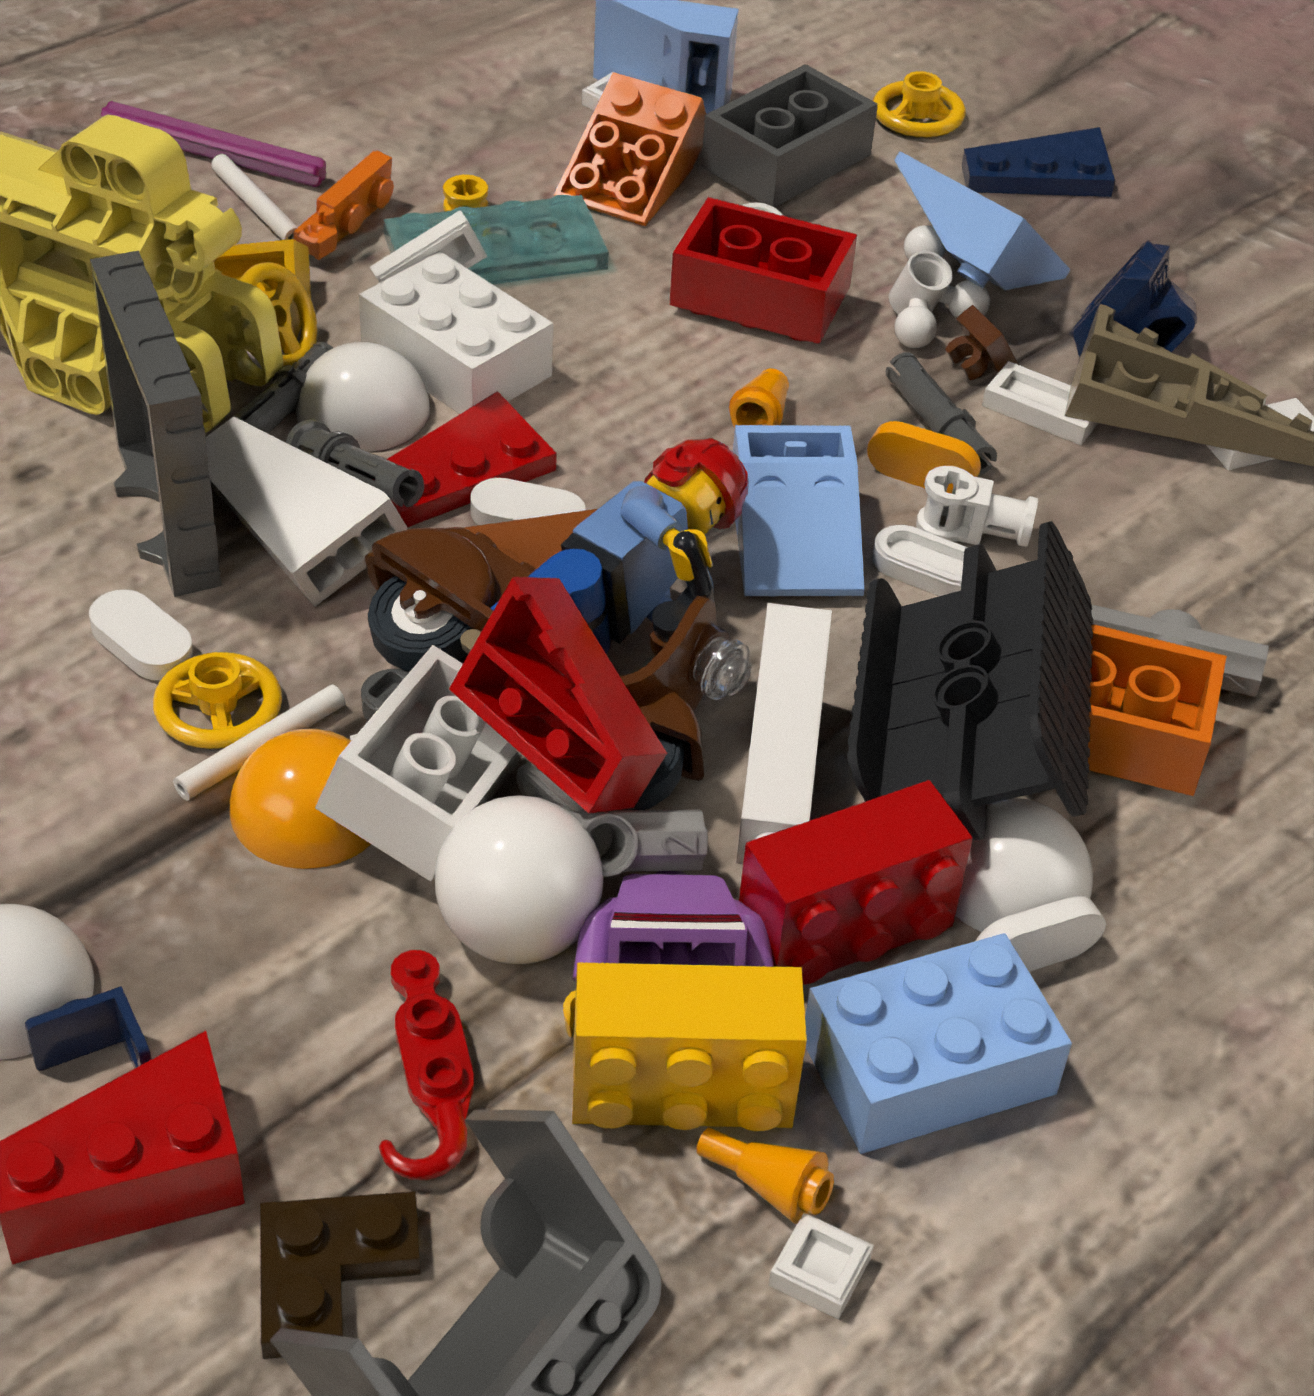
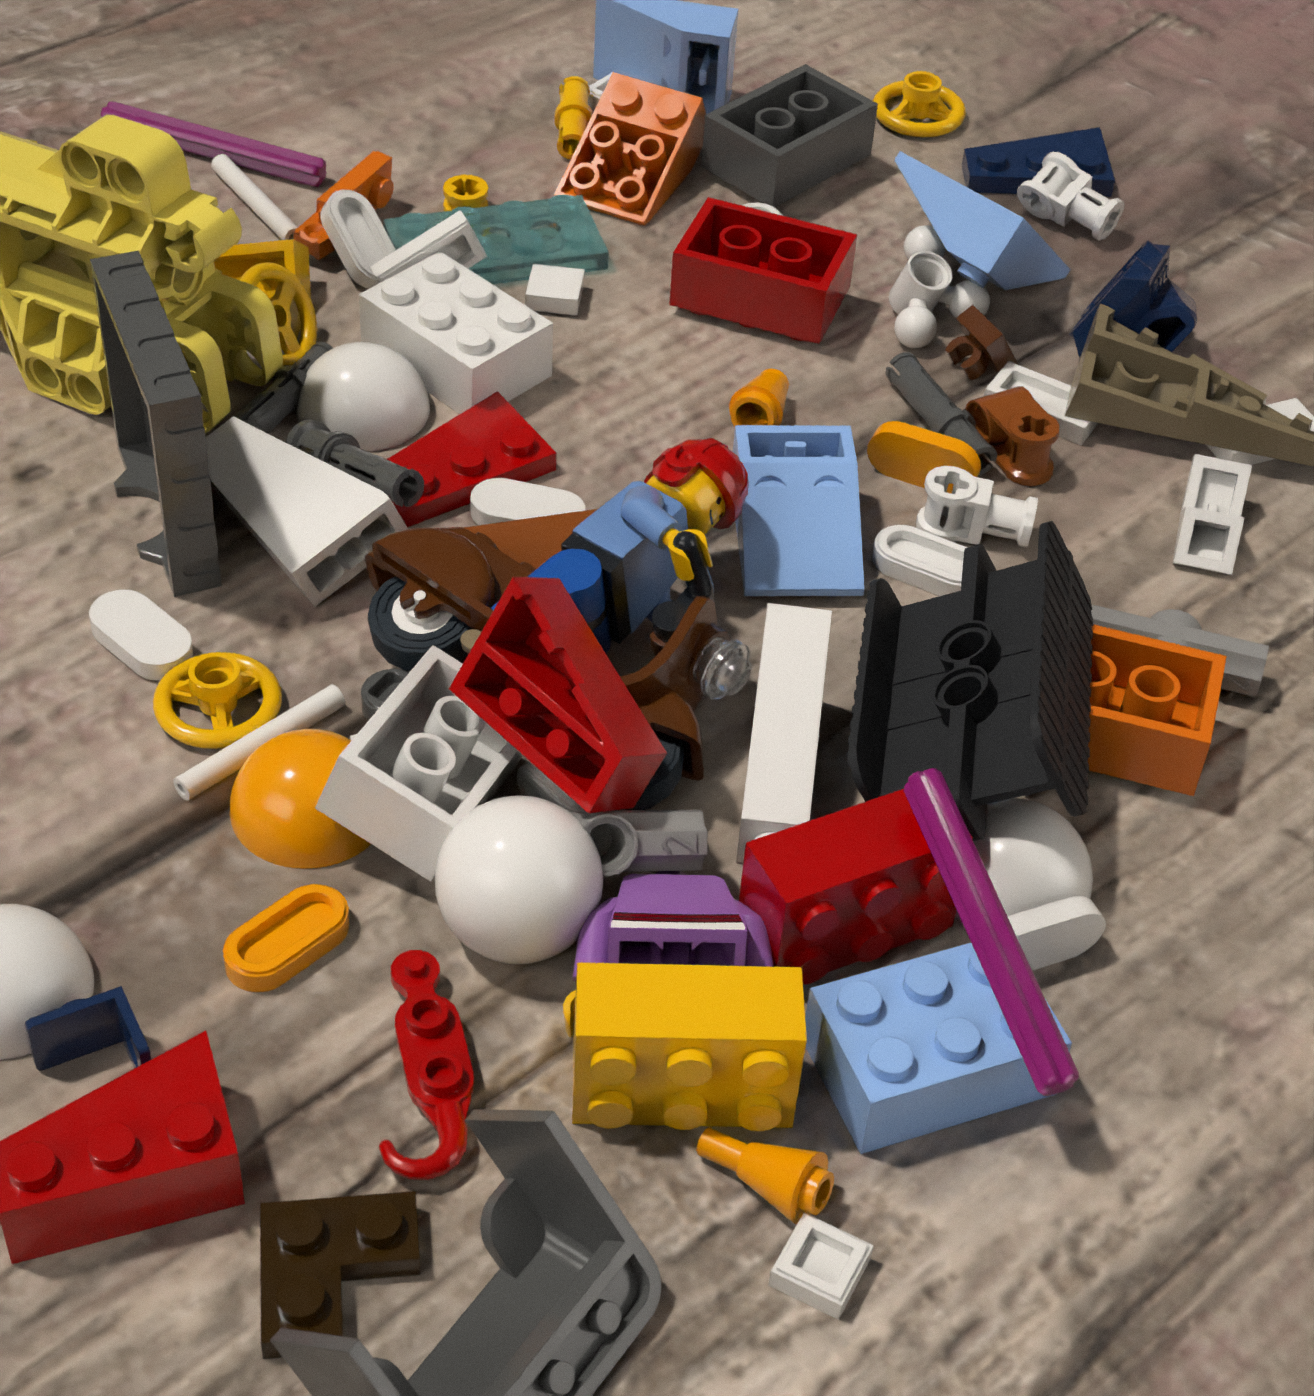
(286, 938): none -> light orange tile
(356, 234): none -> white tile
(555, 289): none -> white tile
(572, 114): none -> yellow pin
(991, 933): none -> magenta axle
(1018, 432): none -> dark orange piece
(1065, 193): none -> white connector
(1212, 514): none -> white slope

